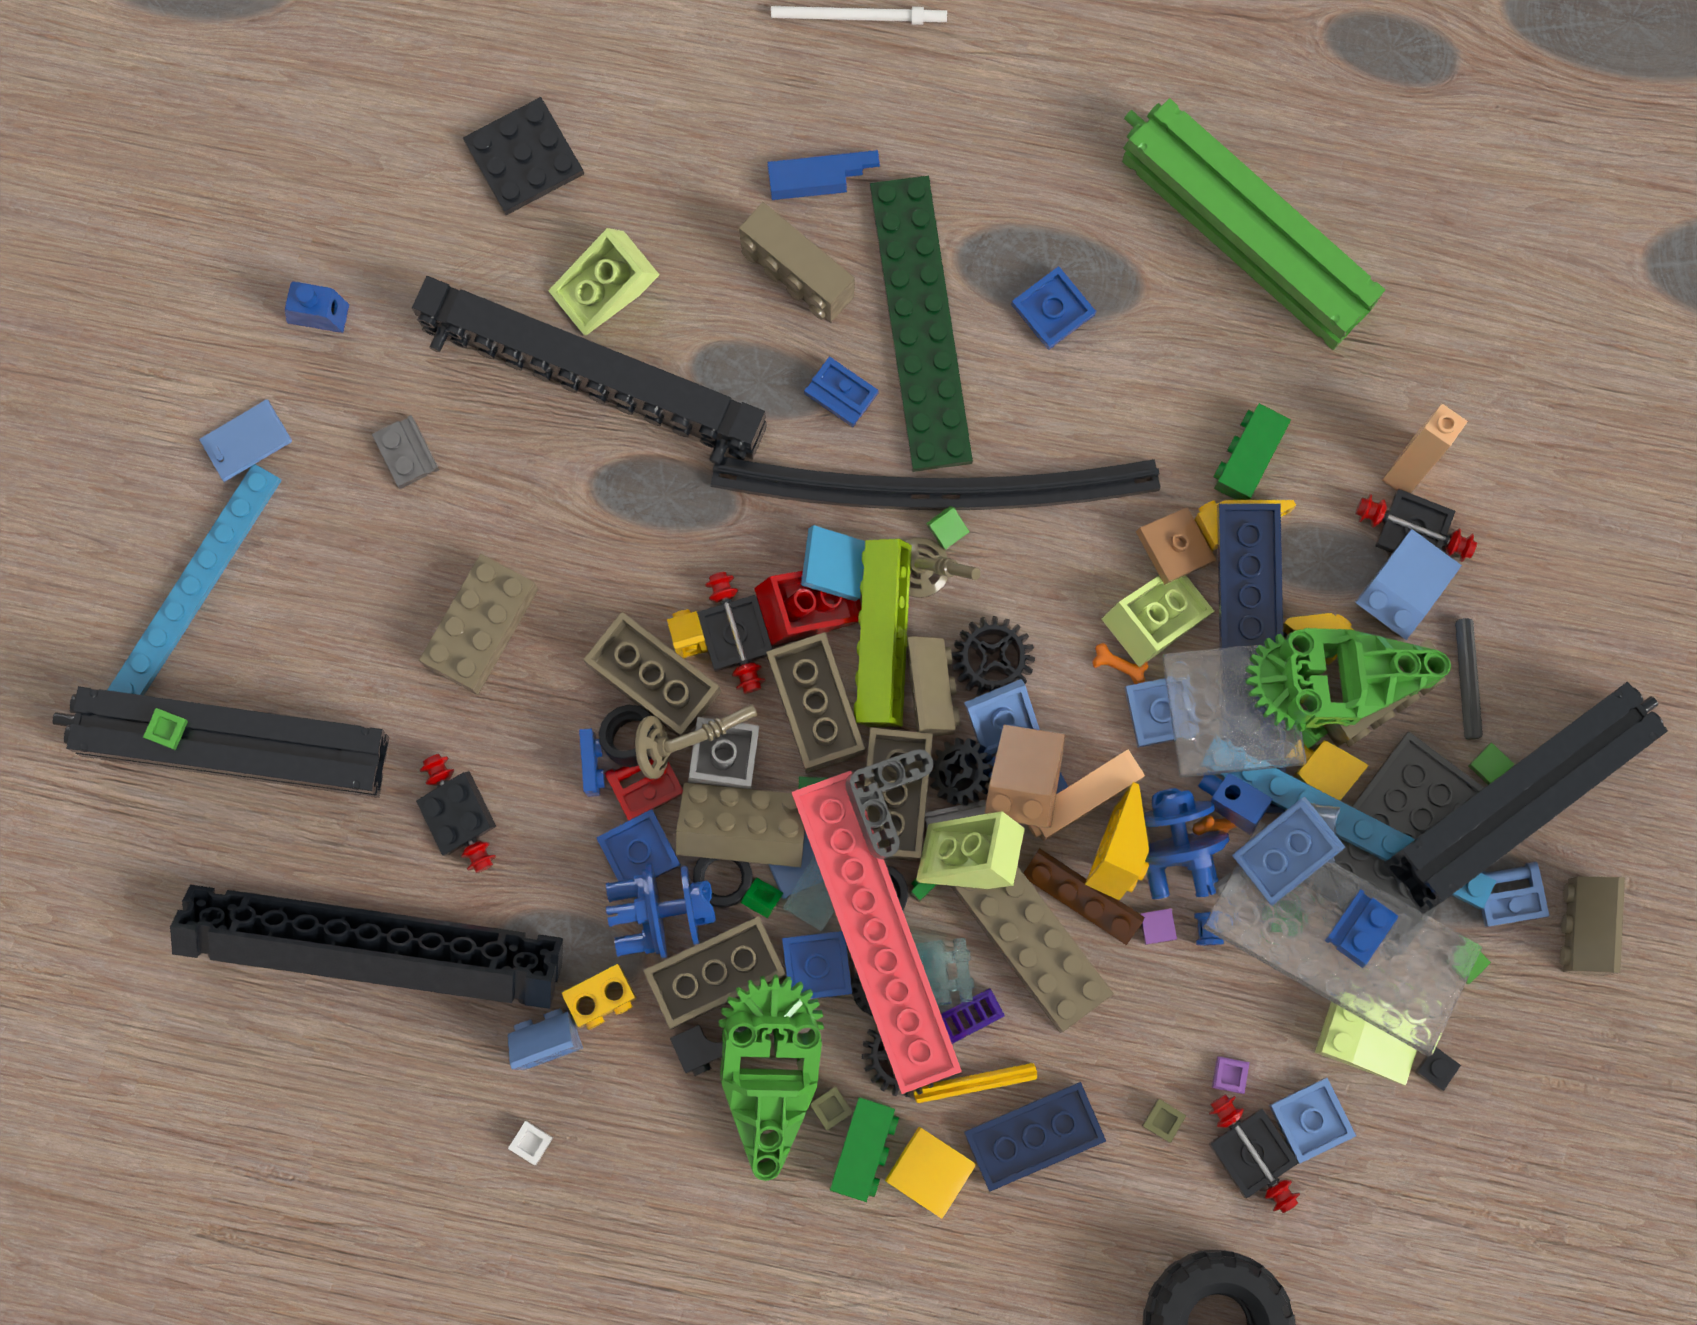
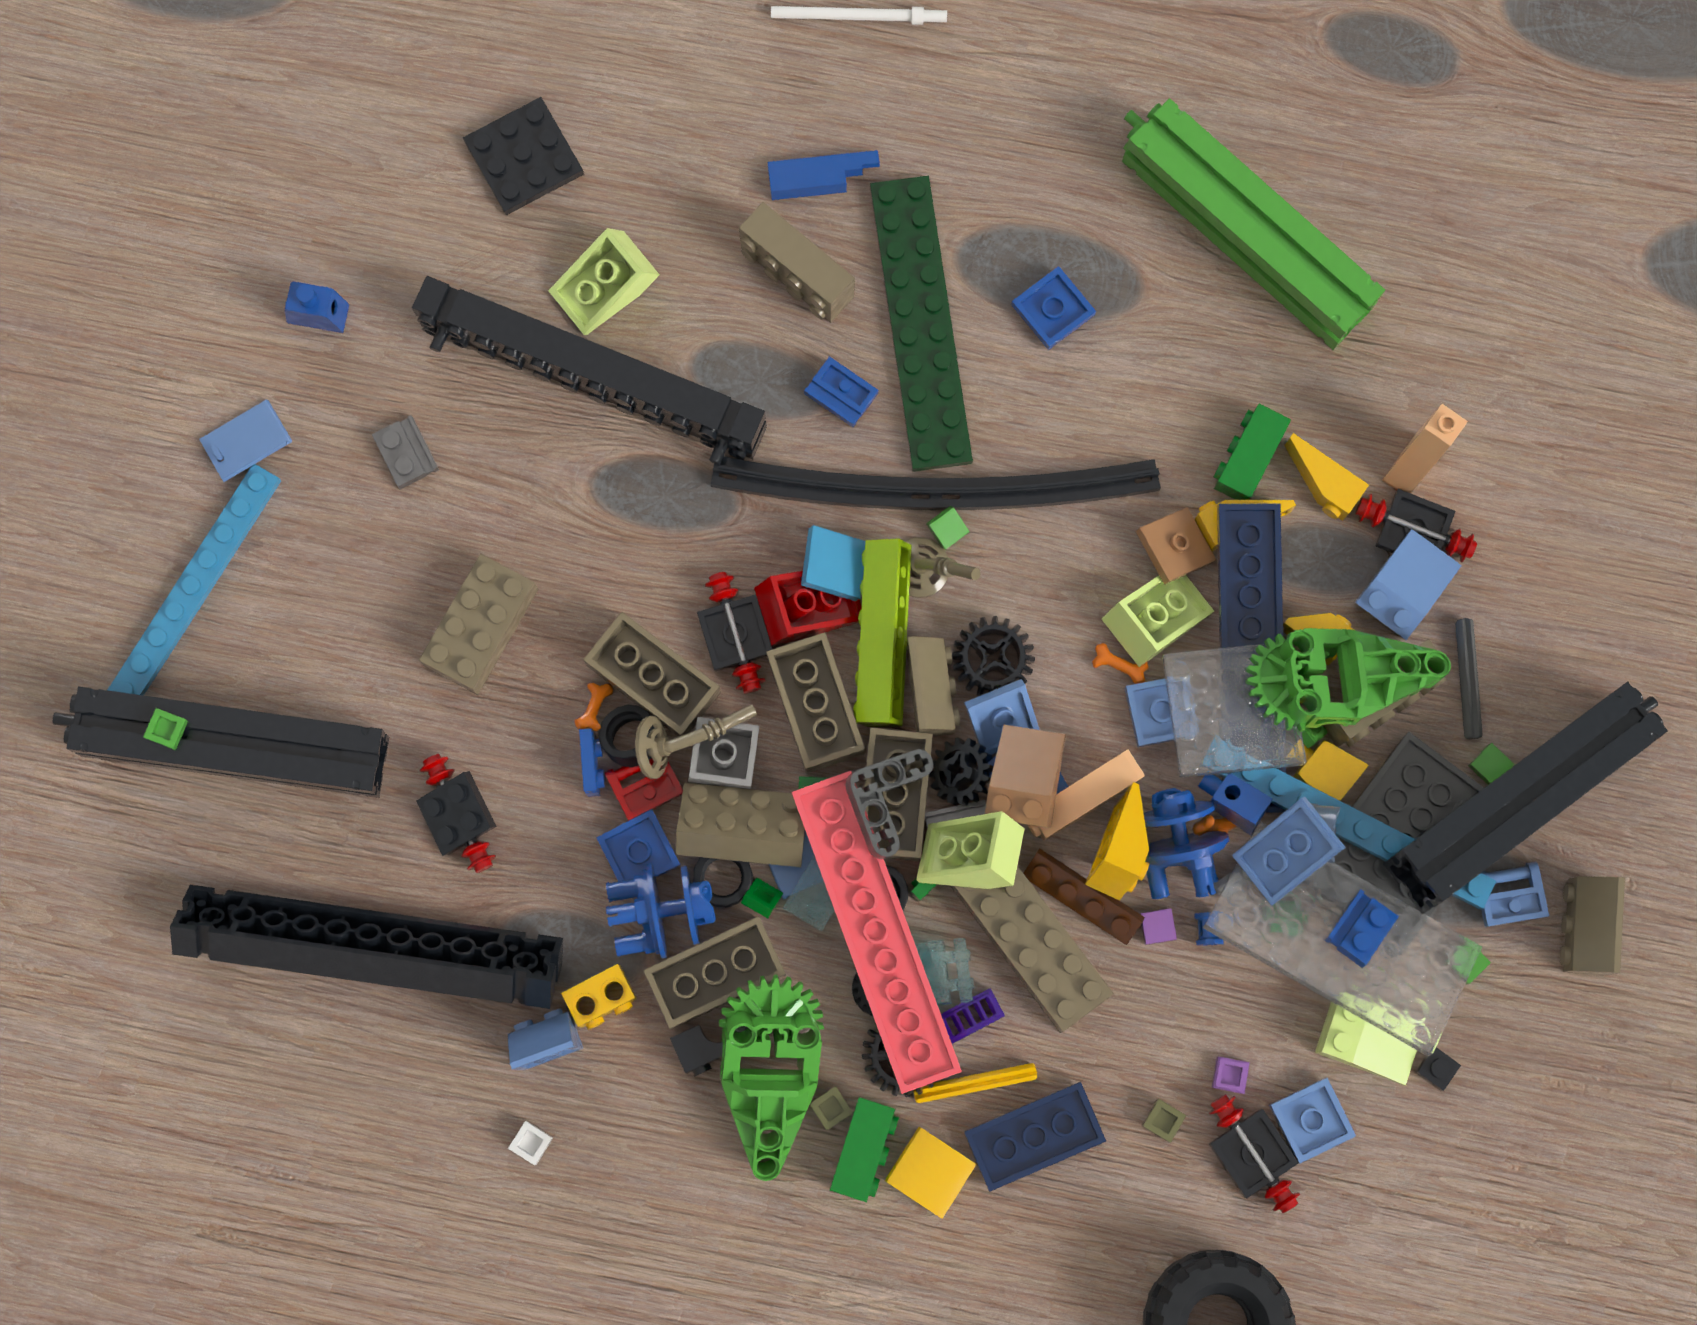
(589, 718): none -> orange piece
(687, 633): yellow slope -> none
(818, 963): blue plate -> none
(1328, 481): none -> yellow slope

